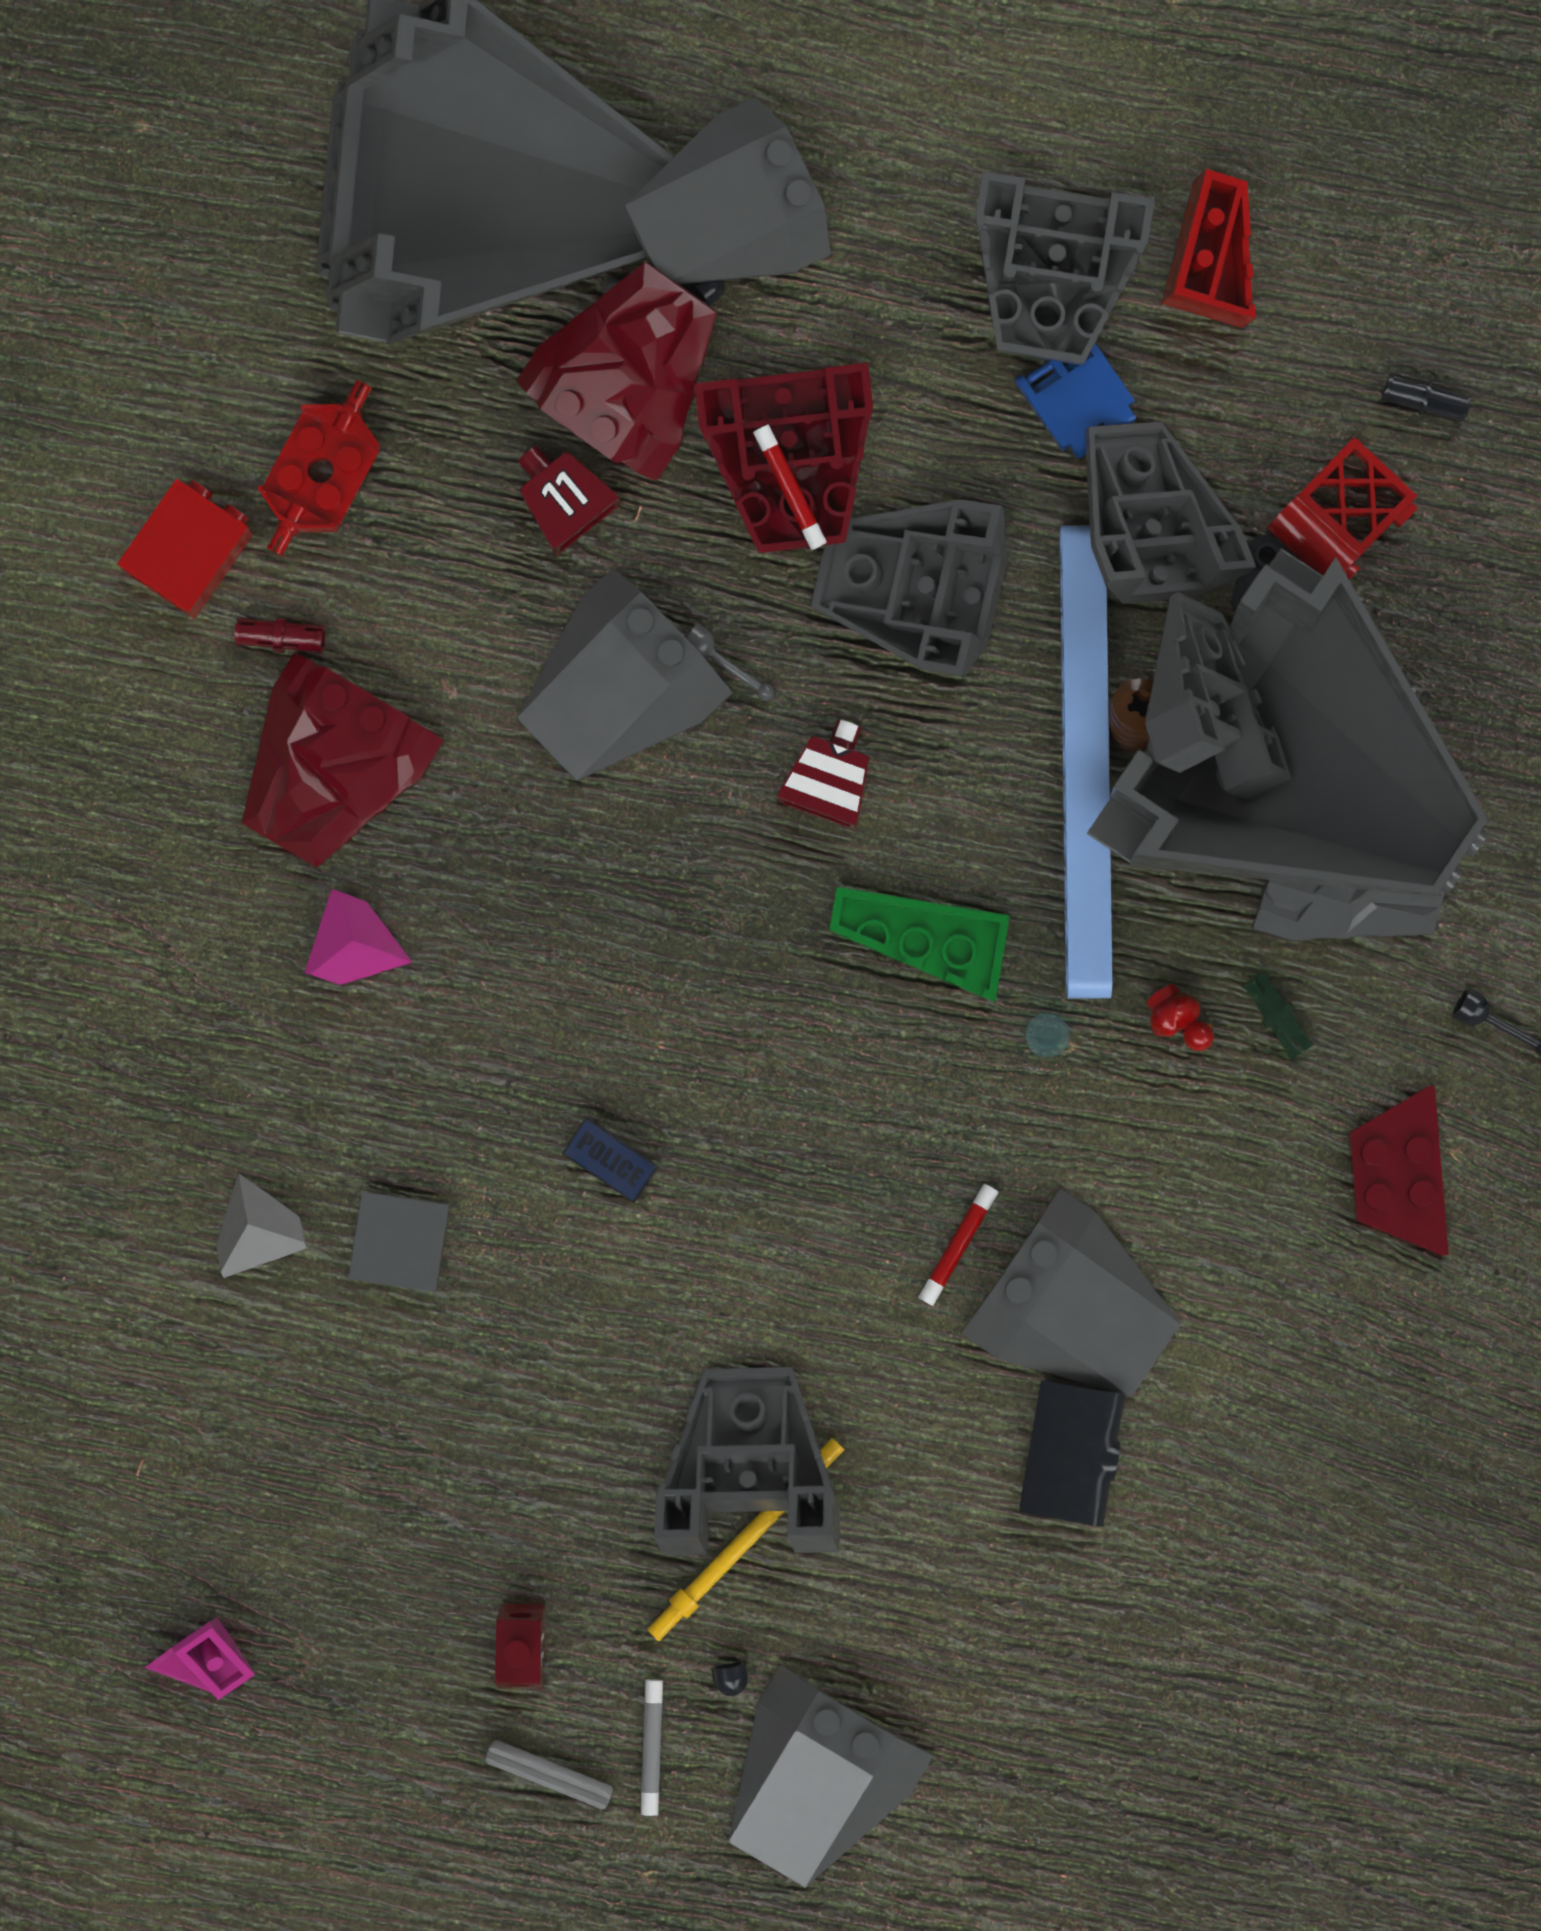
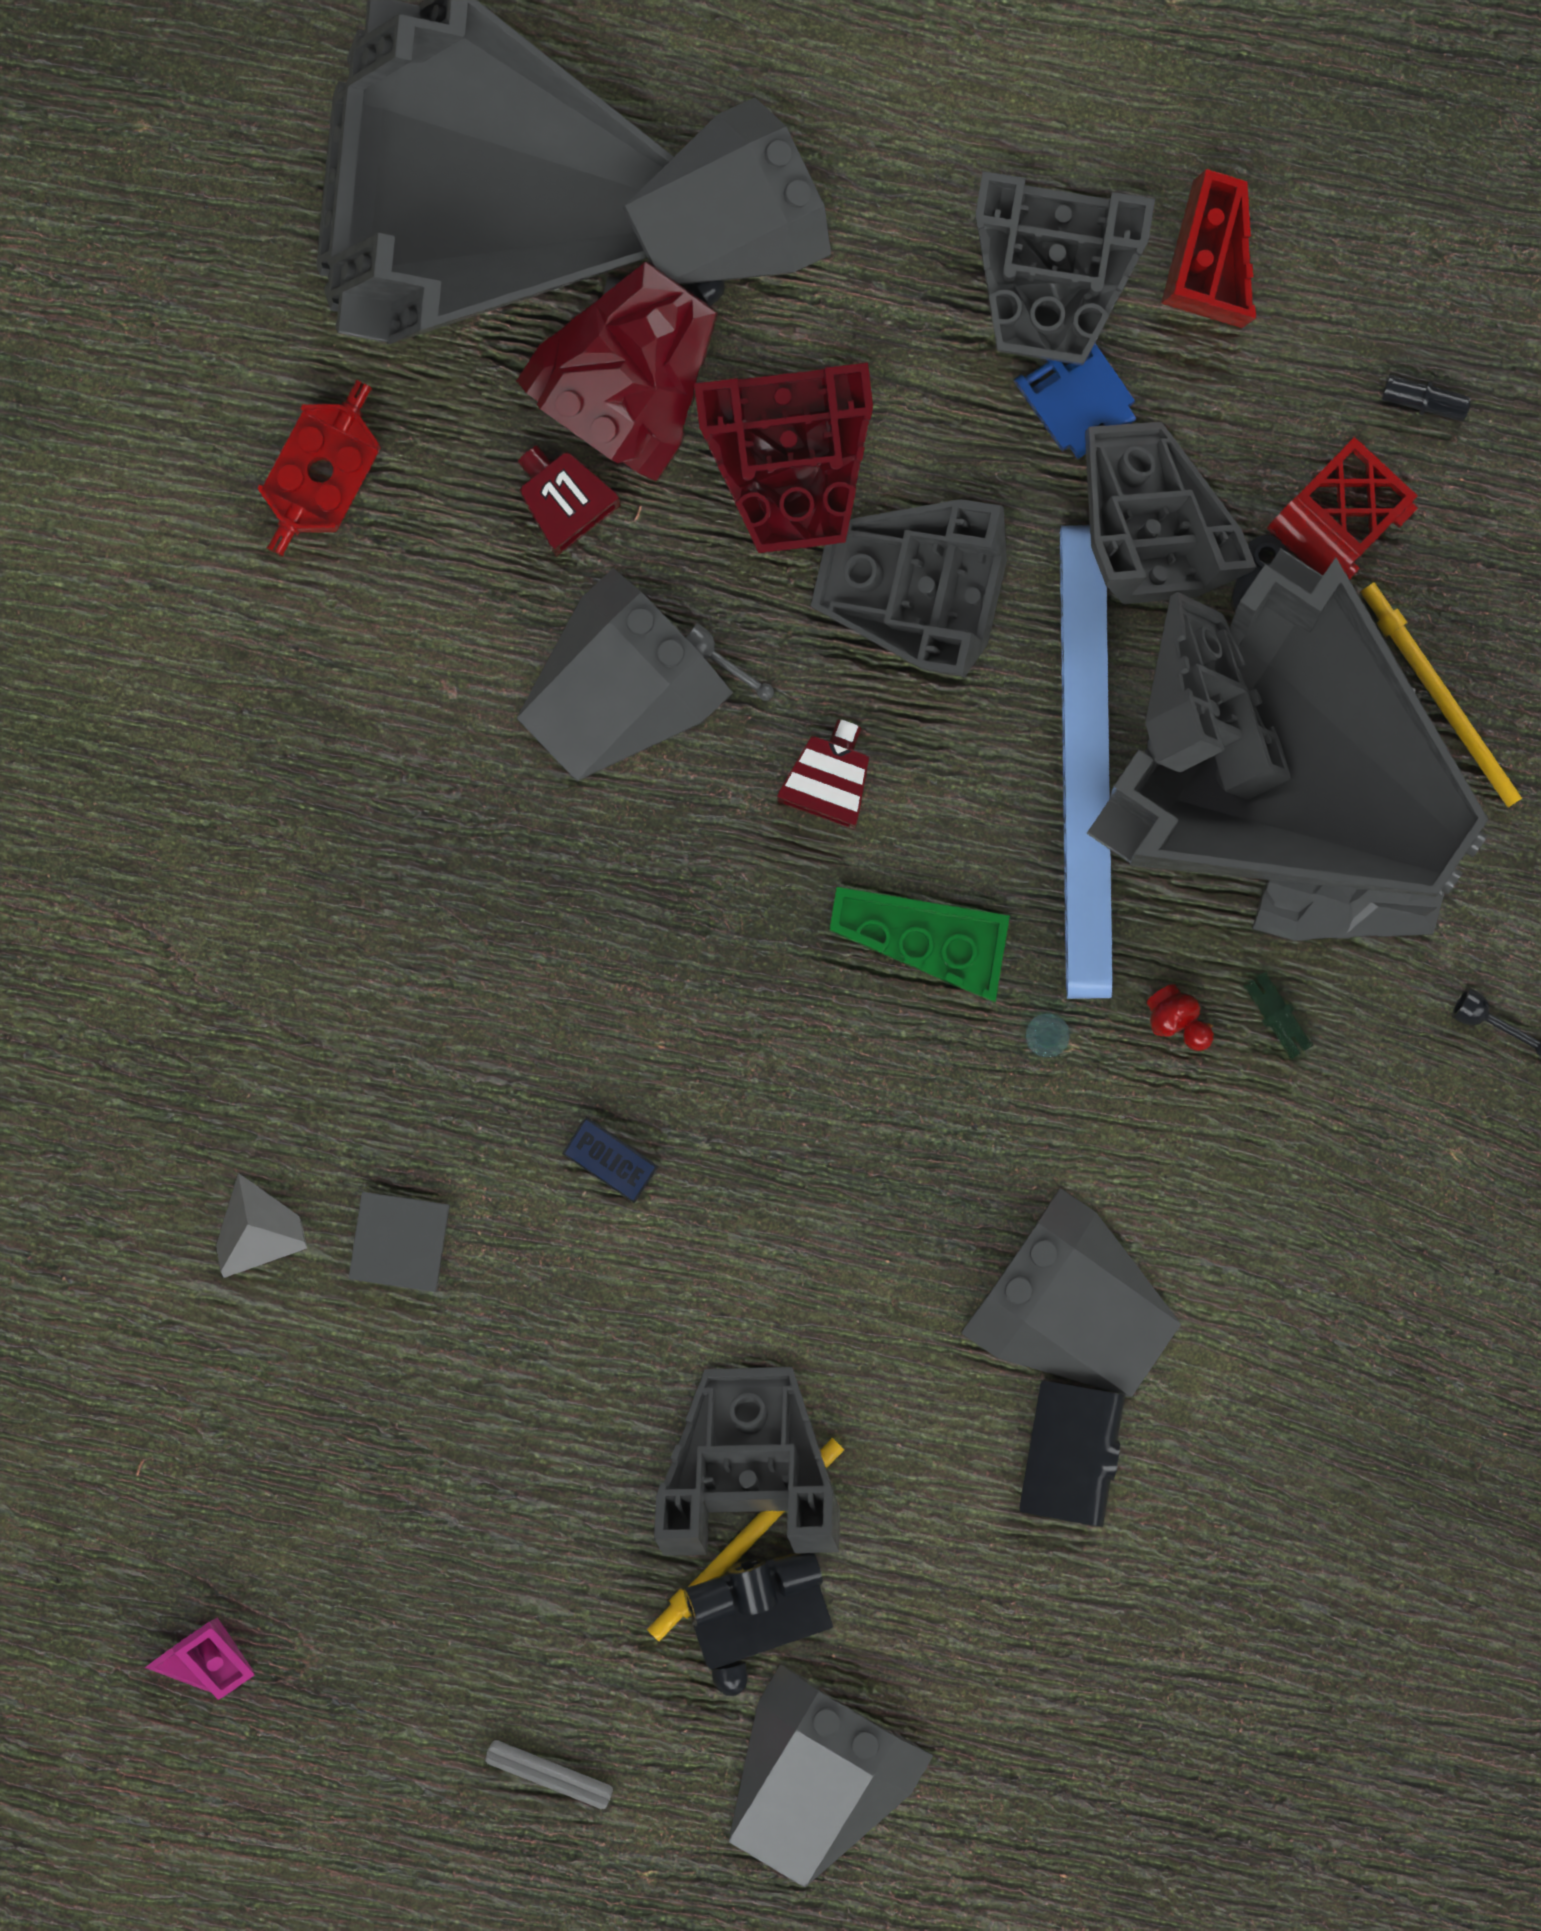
(186, 547): red brick -> none
(280, 635): dark red pin -> none
(329, 761): dark red wedge -> none
(352, 942): dark pink slope -> none
(520, 1646): dark red torso -> none
(651, 1747): light grey bar -> none
(757, 1607): none -> black panel
(789, 487): red bar -> none
(958, 1244): red bar -> none
(1129, 713): reddish brown piece -> none
(1392, 623): none -> yellow bar
(1400, 1173): dark red wing -> none

